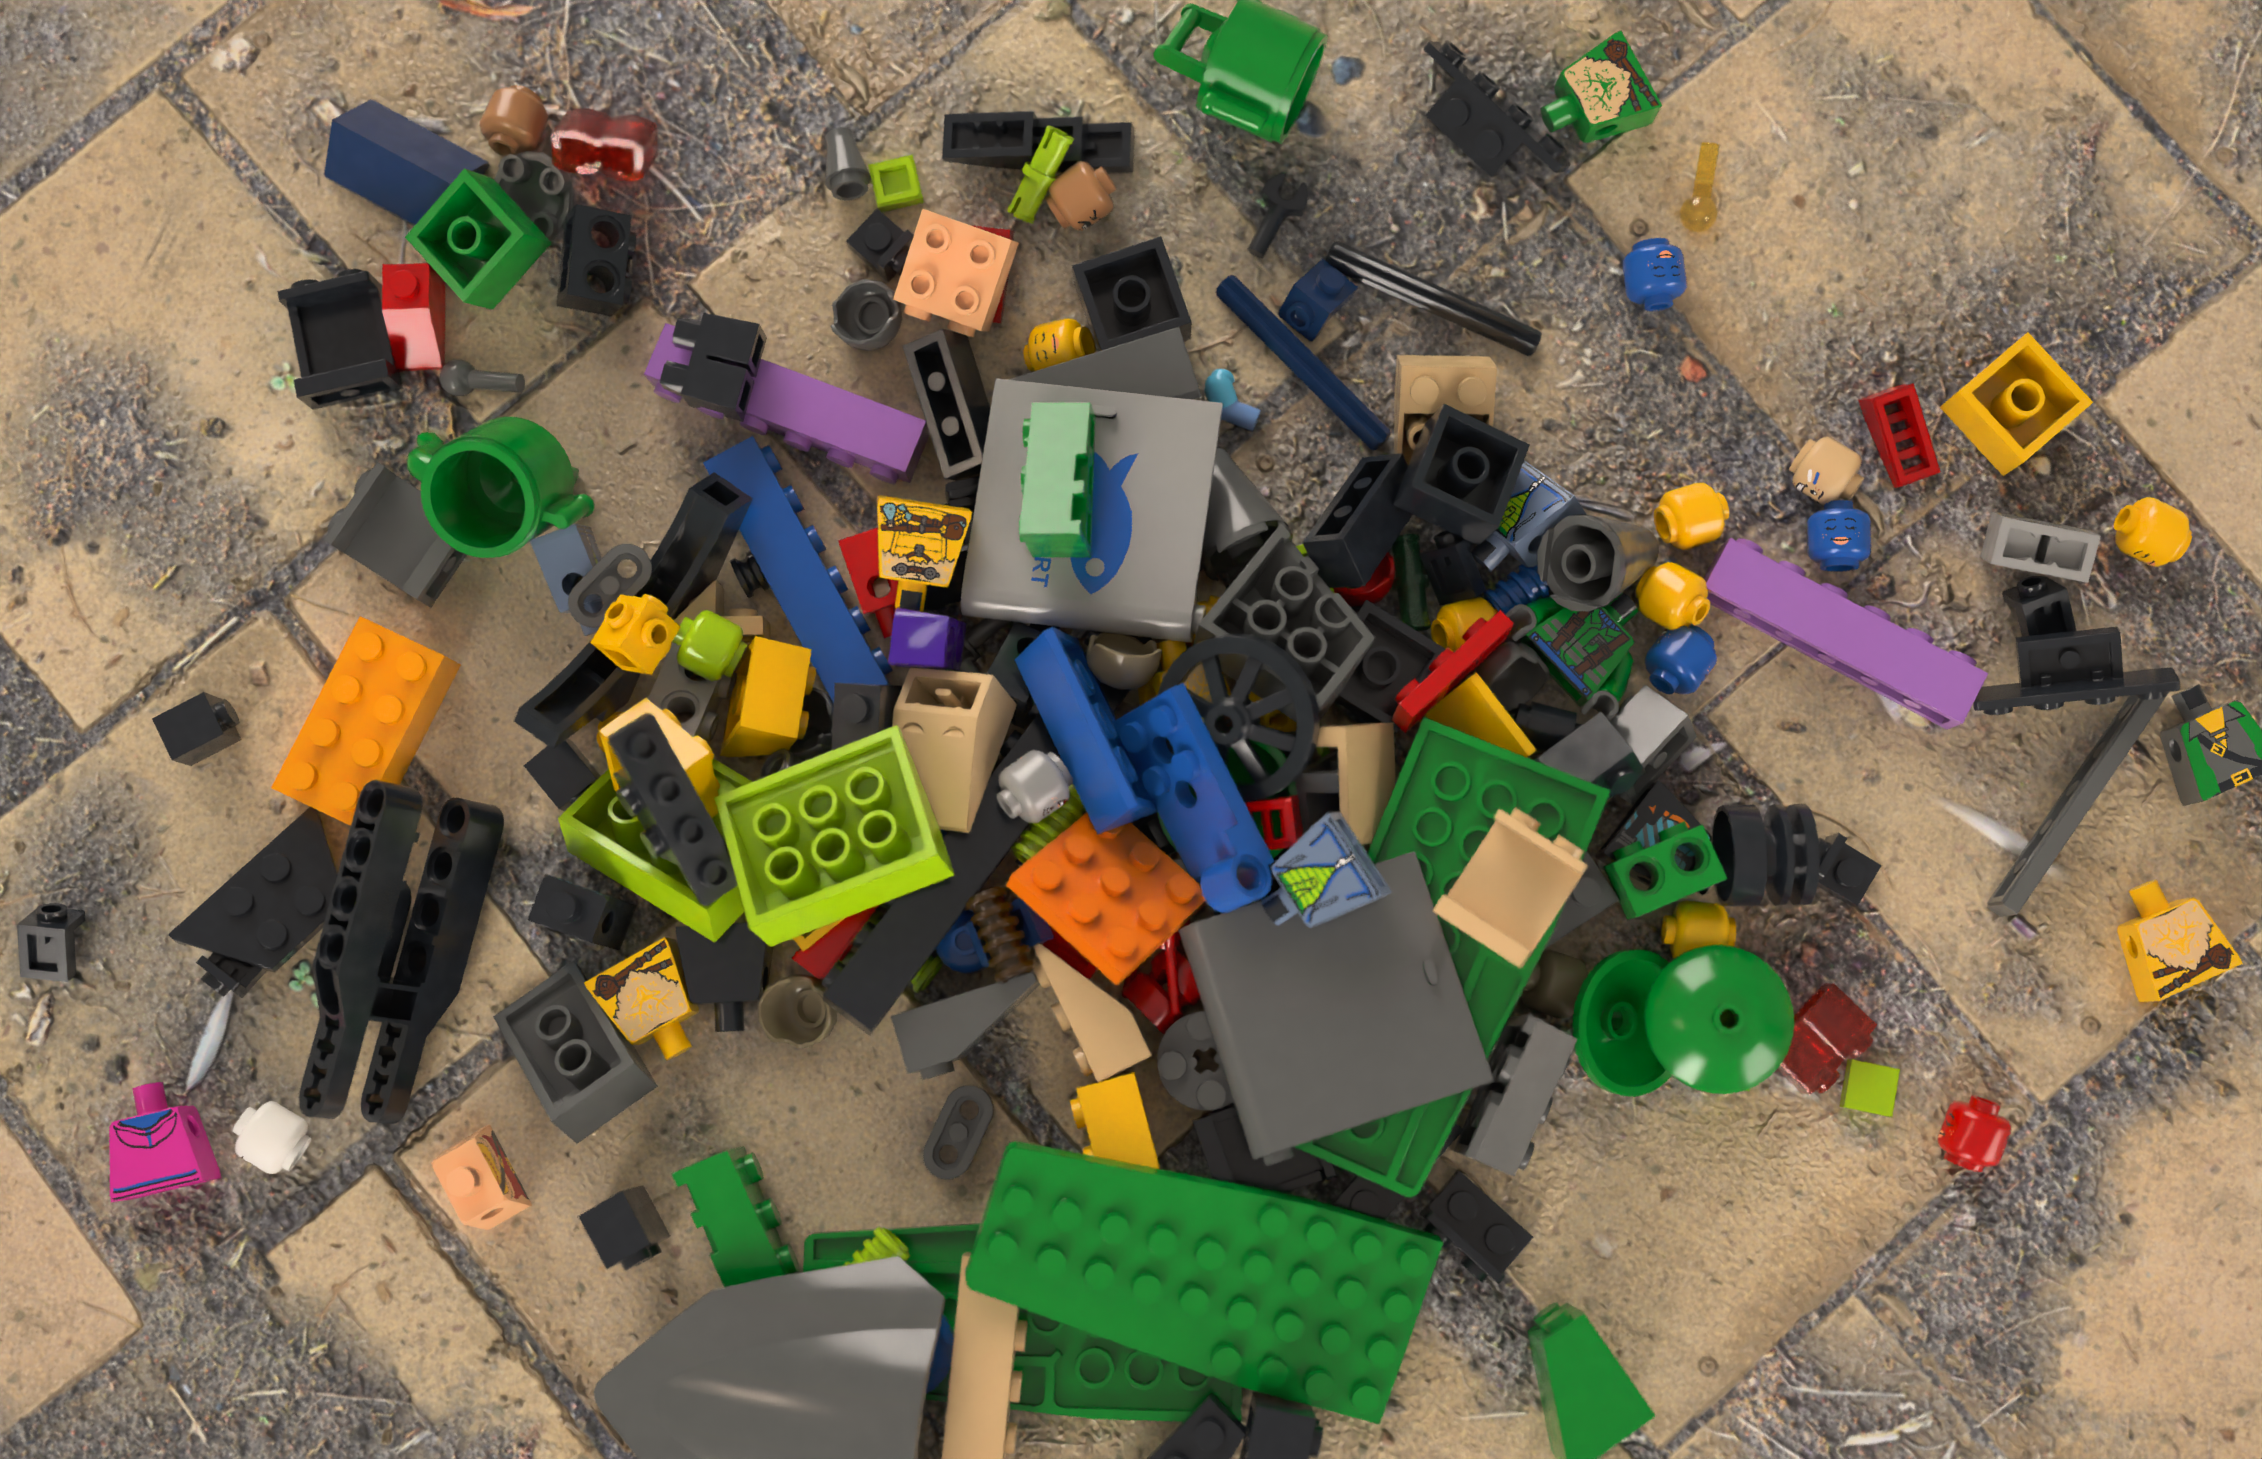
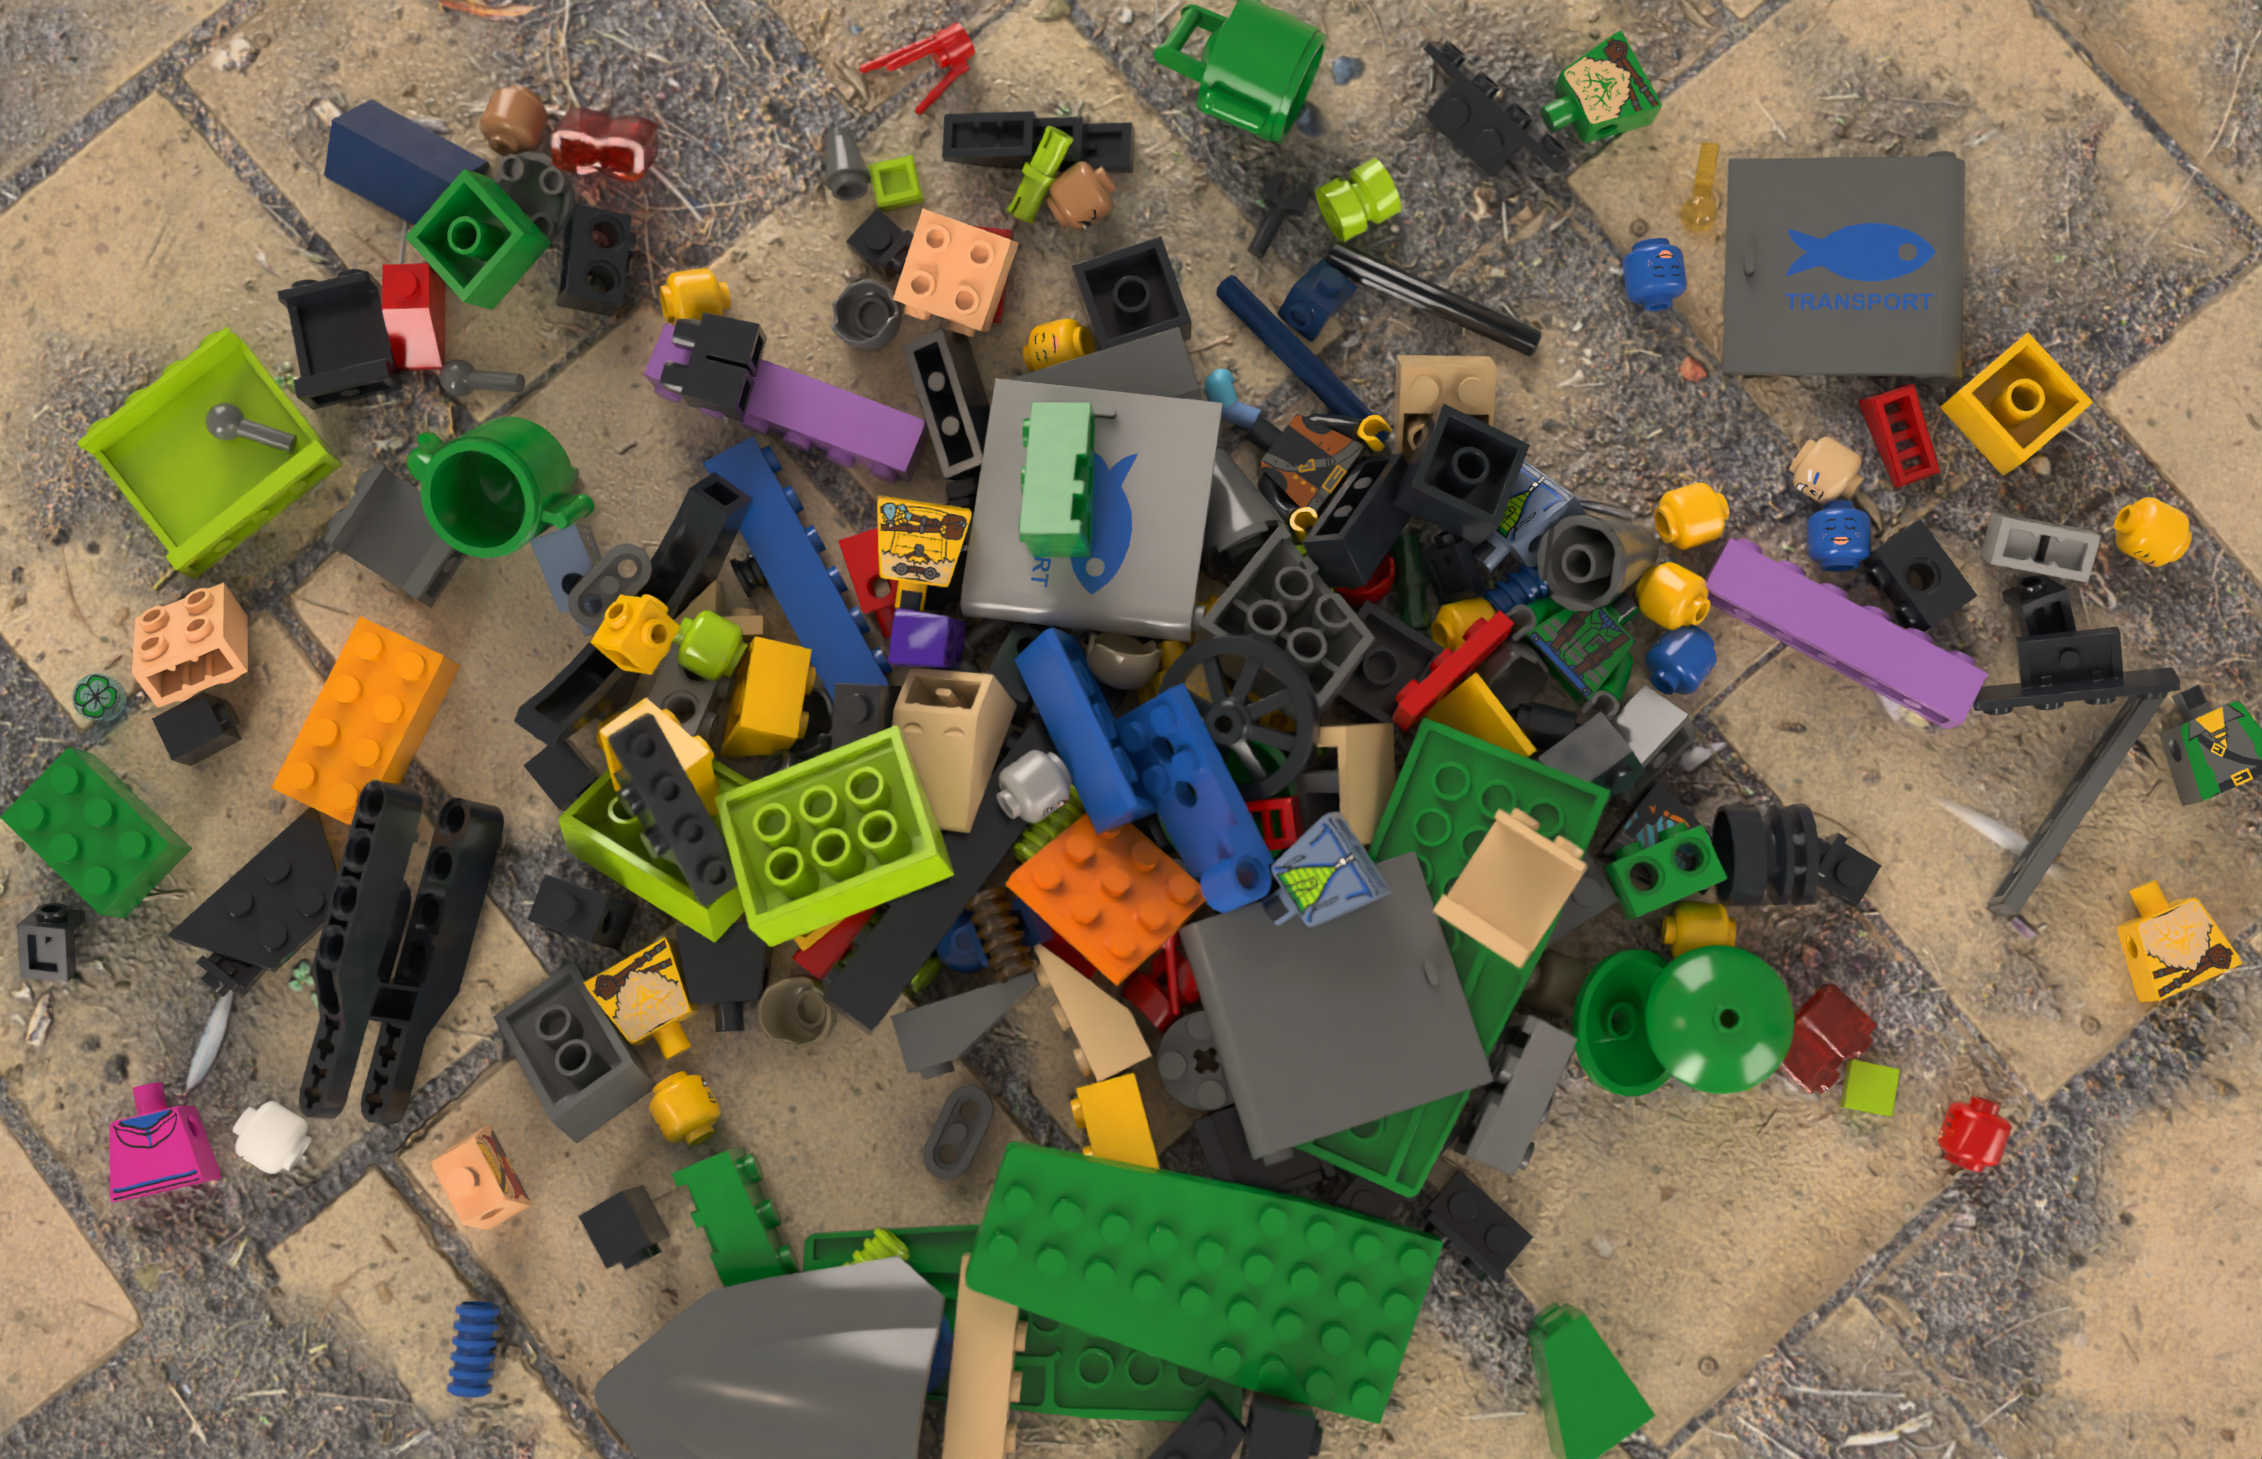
(95, 833): none -> green brick
(99, 697): none -> clear light blue tile
(190, 645): none -> light nougat brick
(202, 490): none -> lime panel
(228, 422): none -> dark grey bar
(473, 1349): none -> blue piece
(684, 1108): none -> yellow head
(692, 294): none -> yellow head
(947, 48): none -> red plant
(1310, 461): none -> torso
(1364, 197): none -> lime wheel
(1847, 266): none -> dark grey door
(1943, 584): none -> black brick

